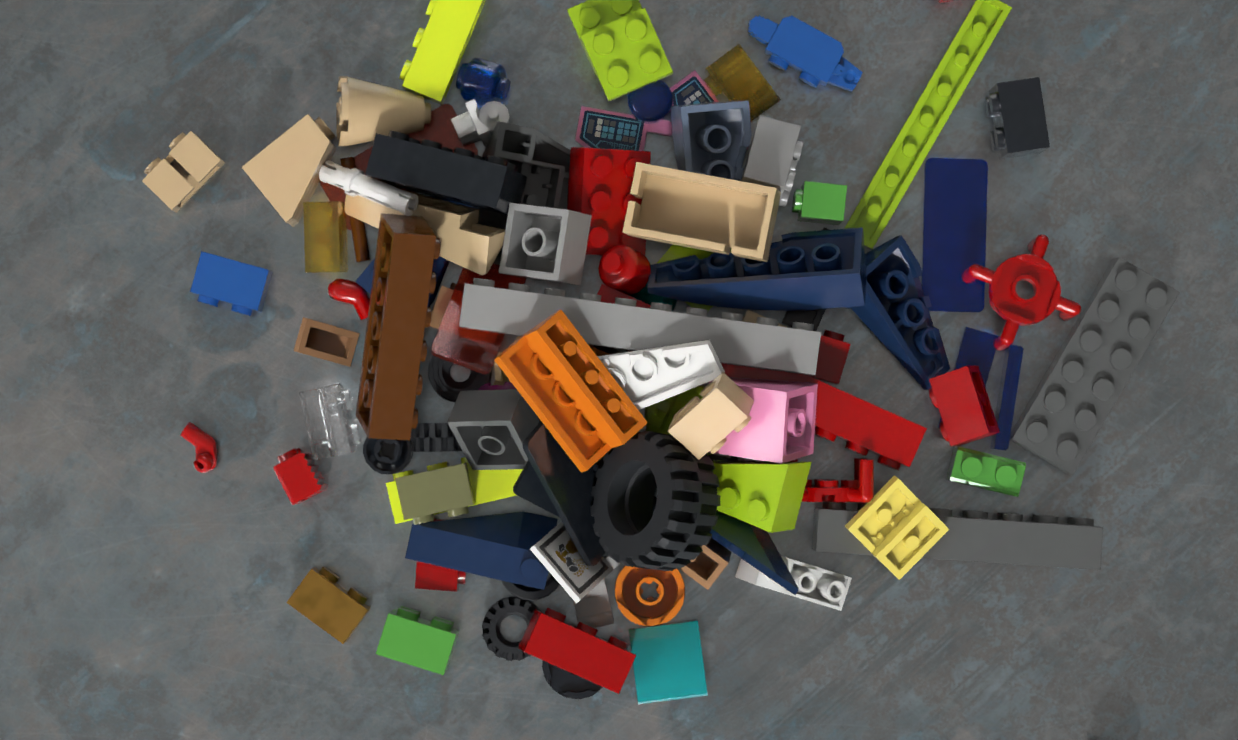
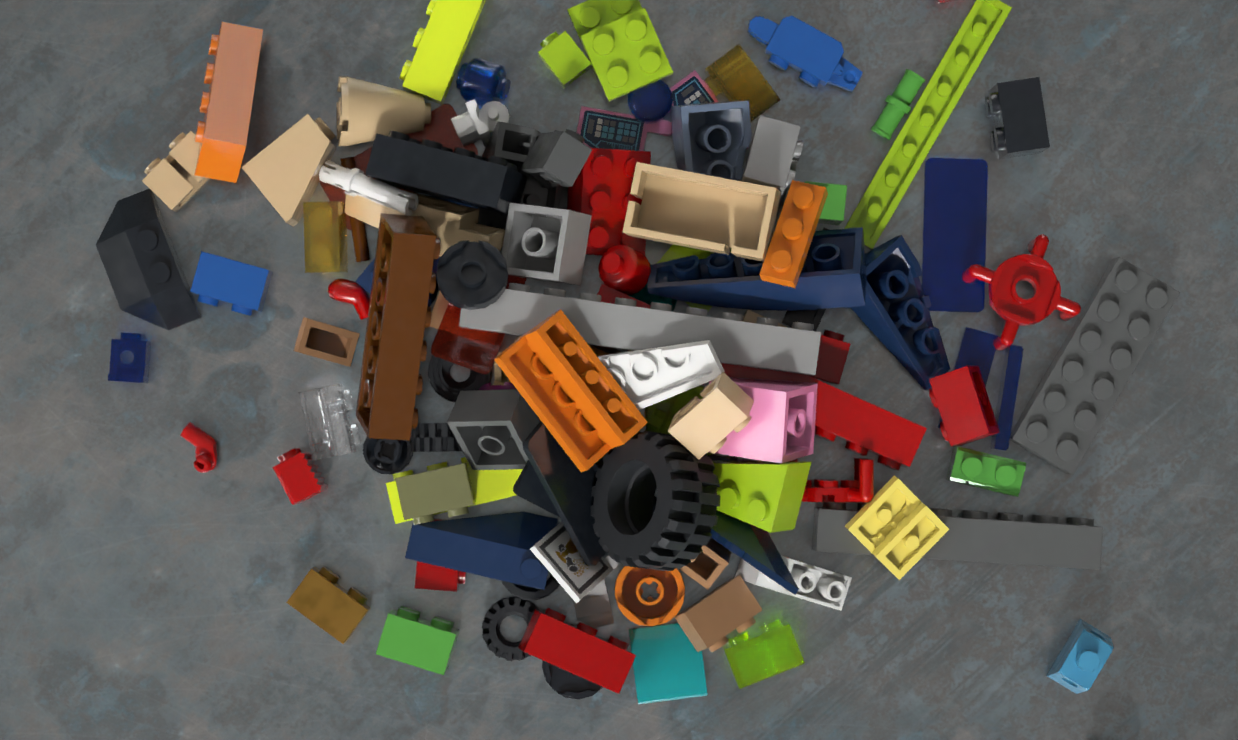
(138, 369): none -> clear blue brick
(145, 264): none -> black wedge
(228, 101): none -> orange wedge
(472, 274): none -> black tile
(557, 158): none -> dark grey brick
(563, 58): none -> lime brick
(718, 614): none -> medium nougat brick
(763, 653): none -> clear neon green brick
(793, 234): none -> orange plate
(898, 104): none -> bright green pin
(1081, 658): none -> dark azure torso

